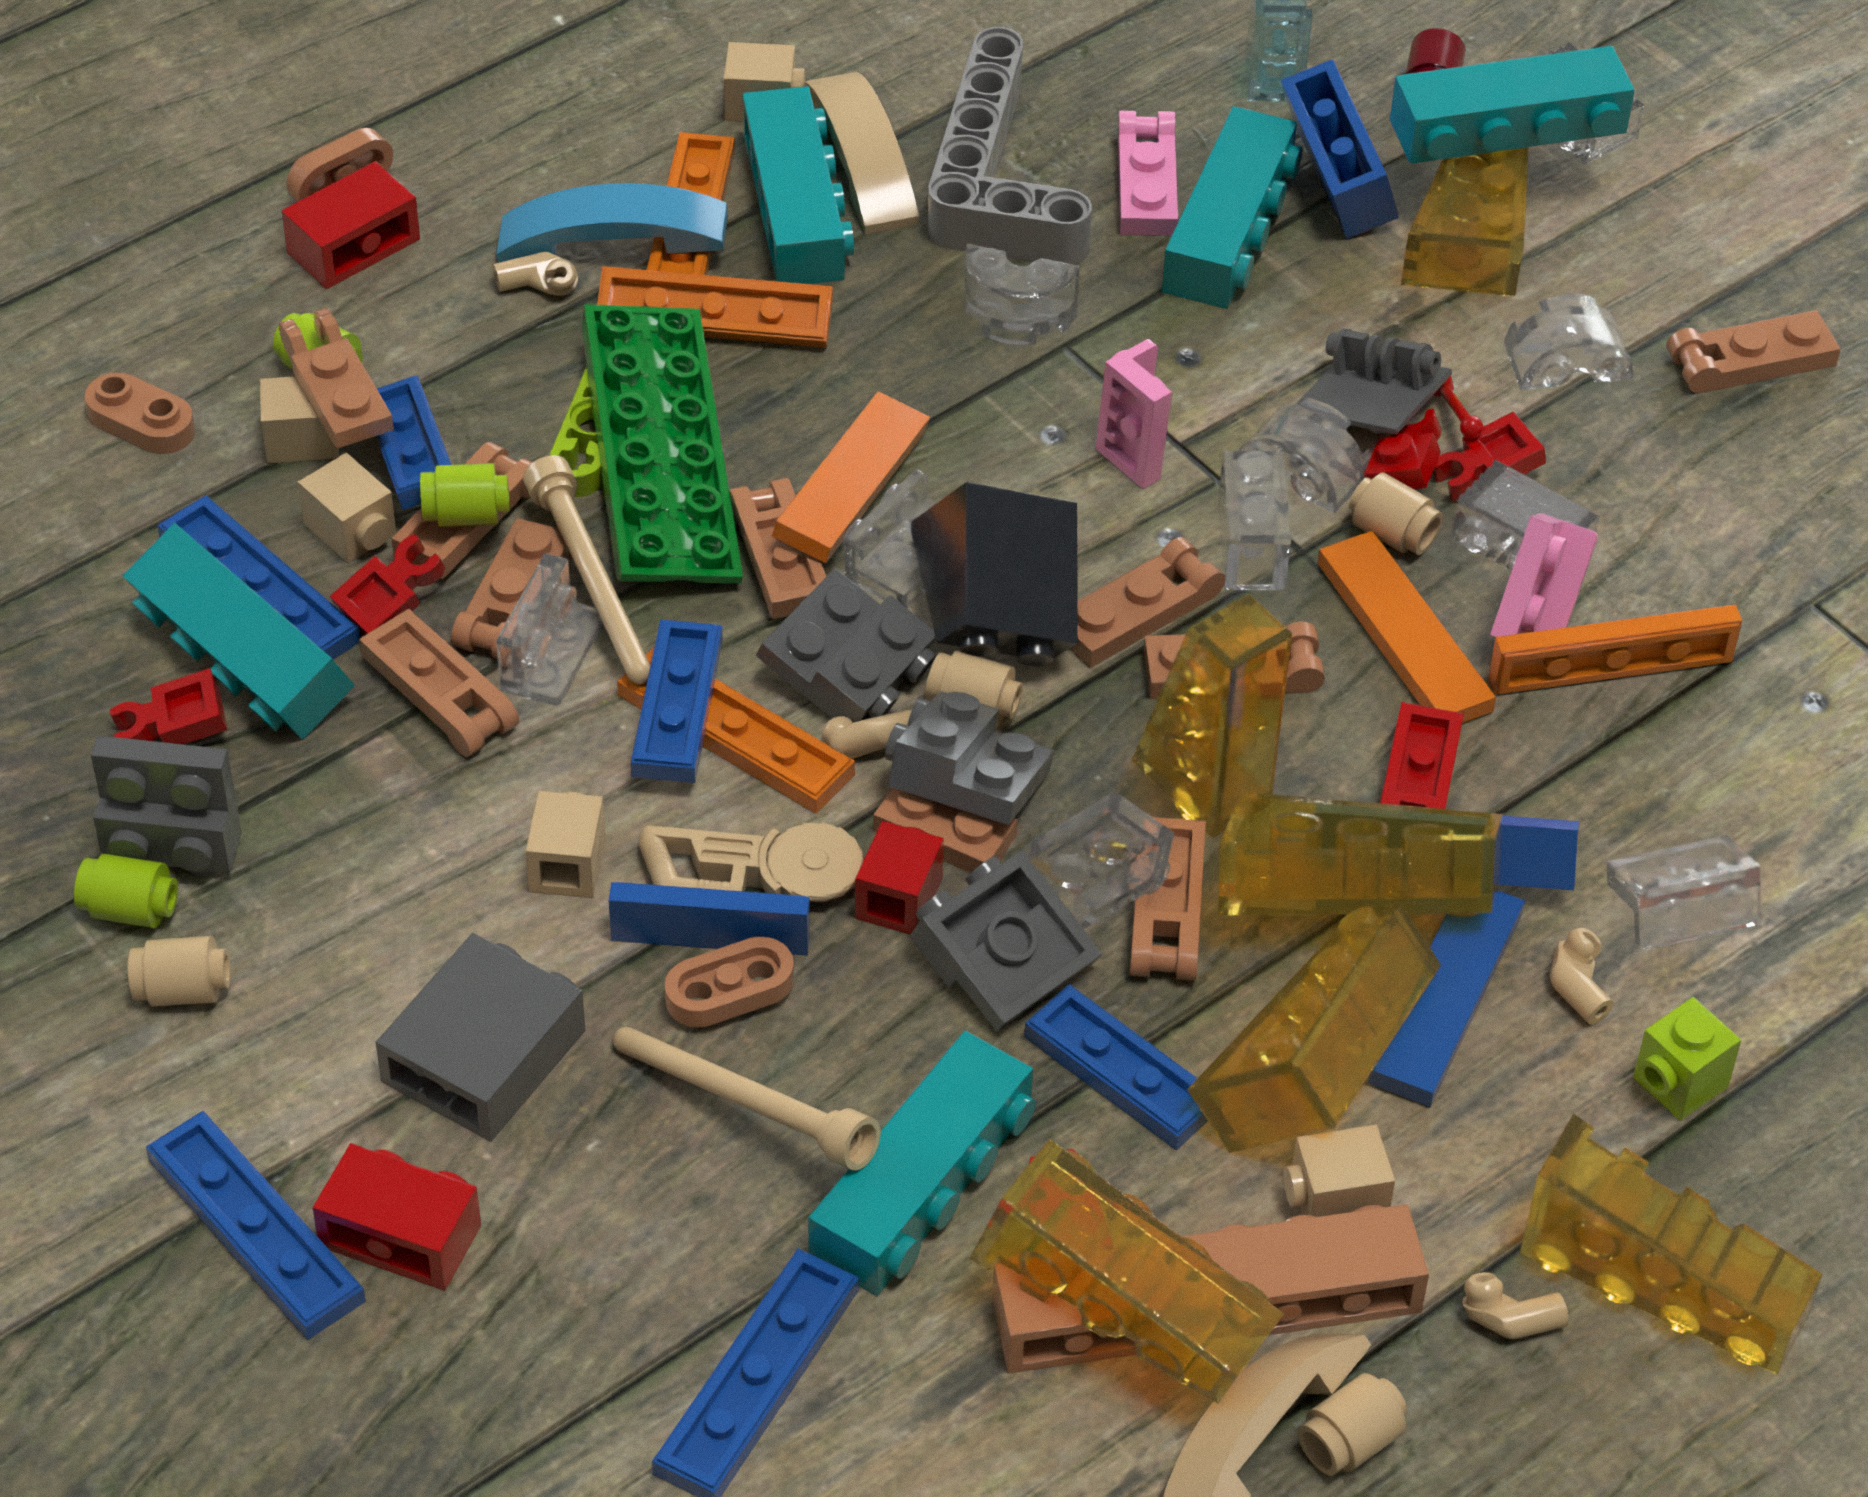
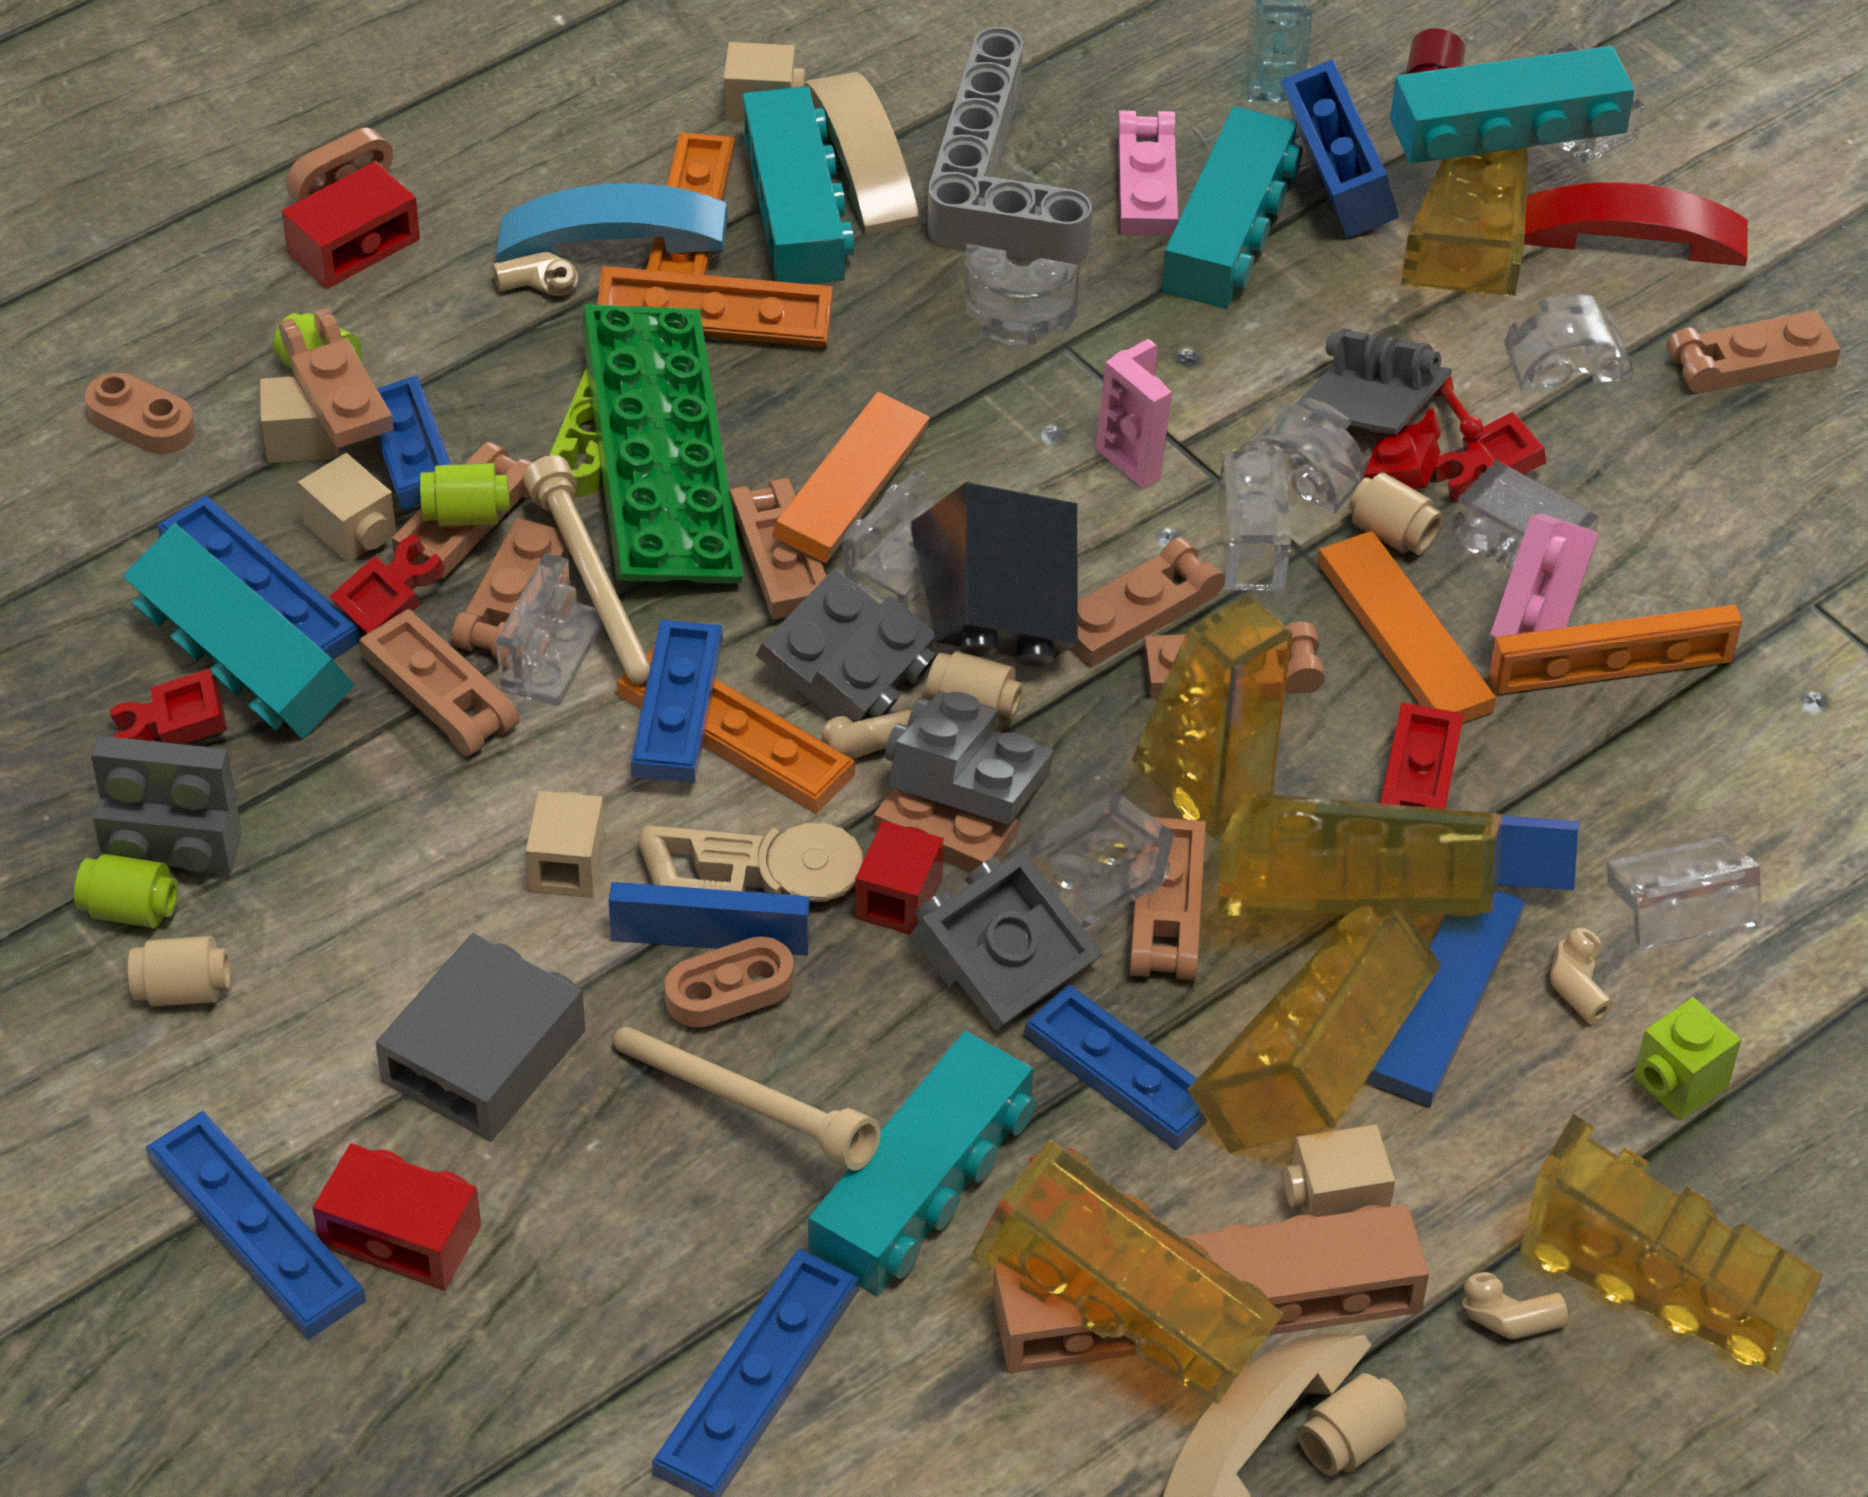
(1637, 212): none -> red slope

